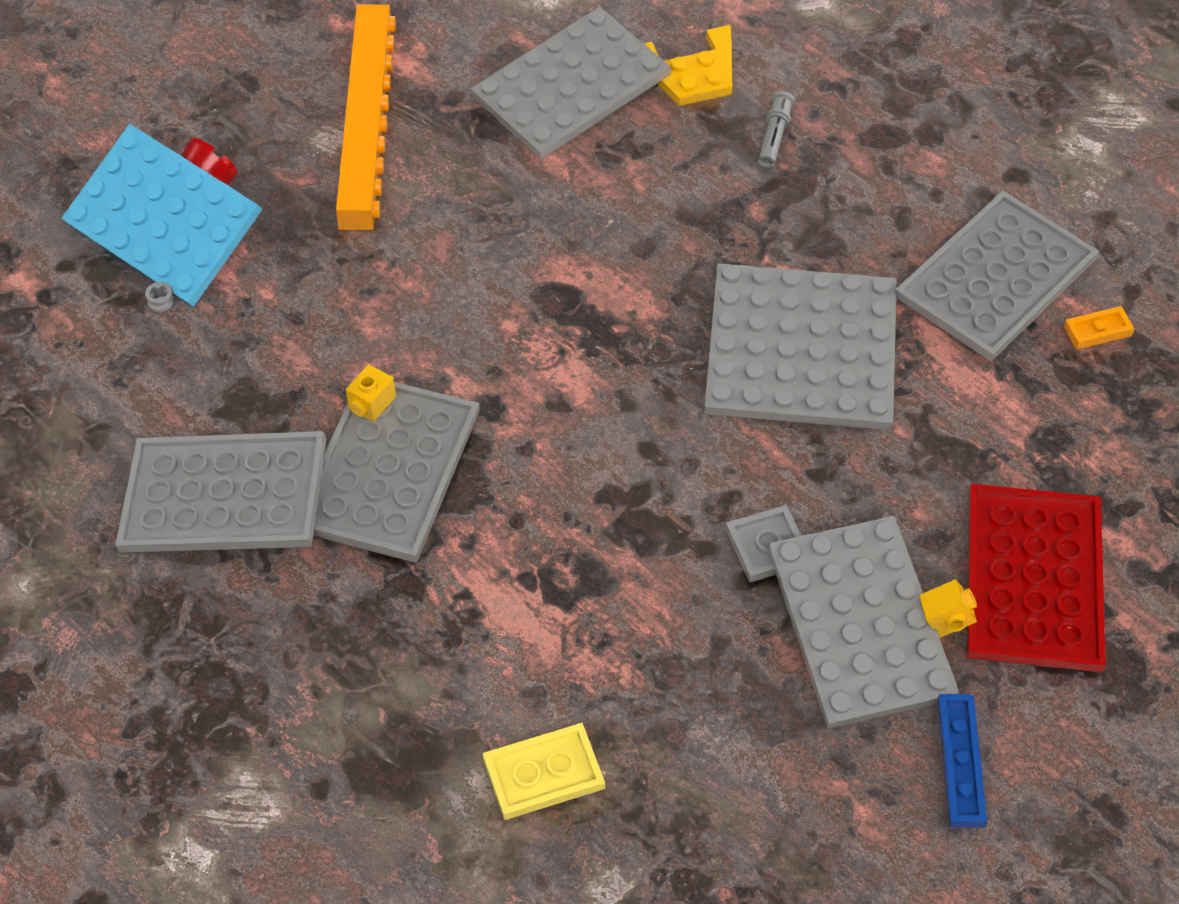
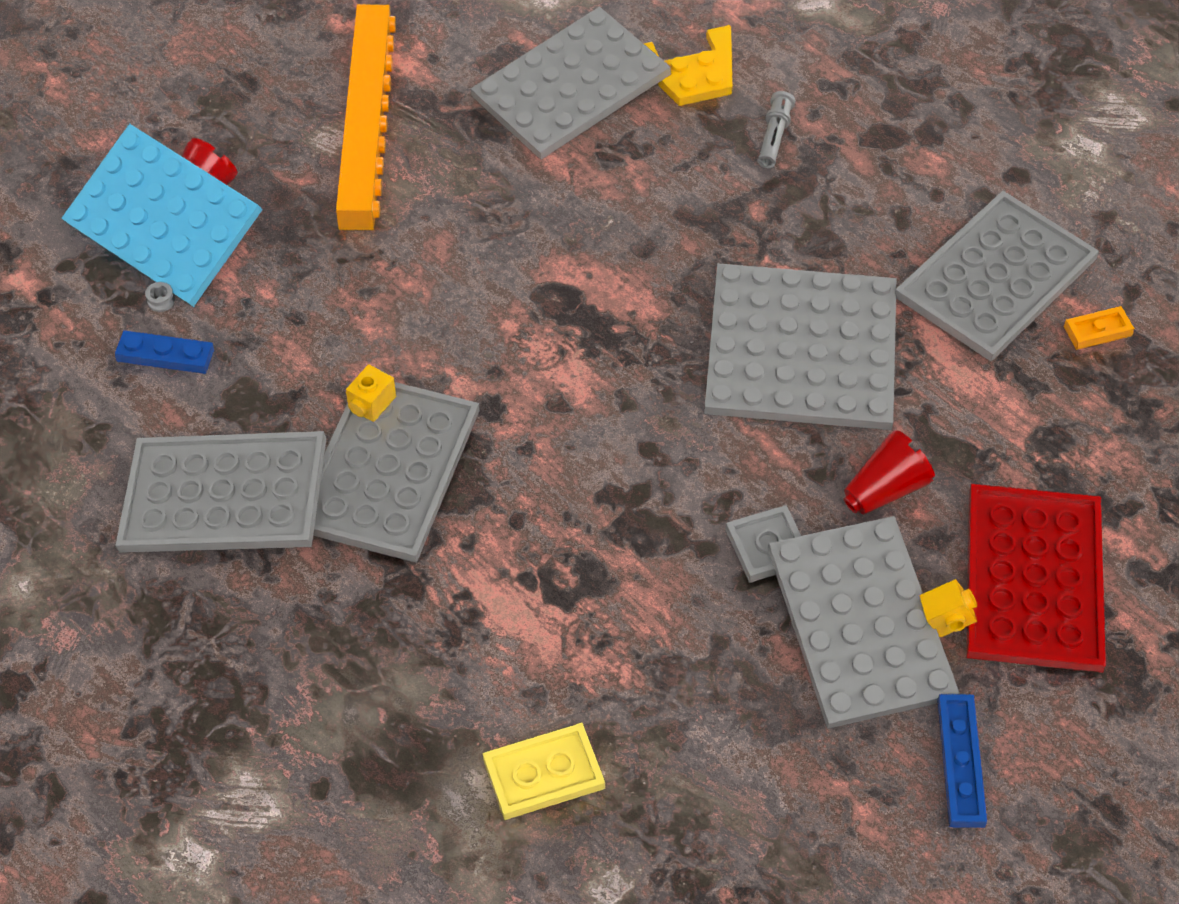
(164, 352): none -> blue plate
(888, 475): none -> red cone

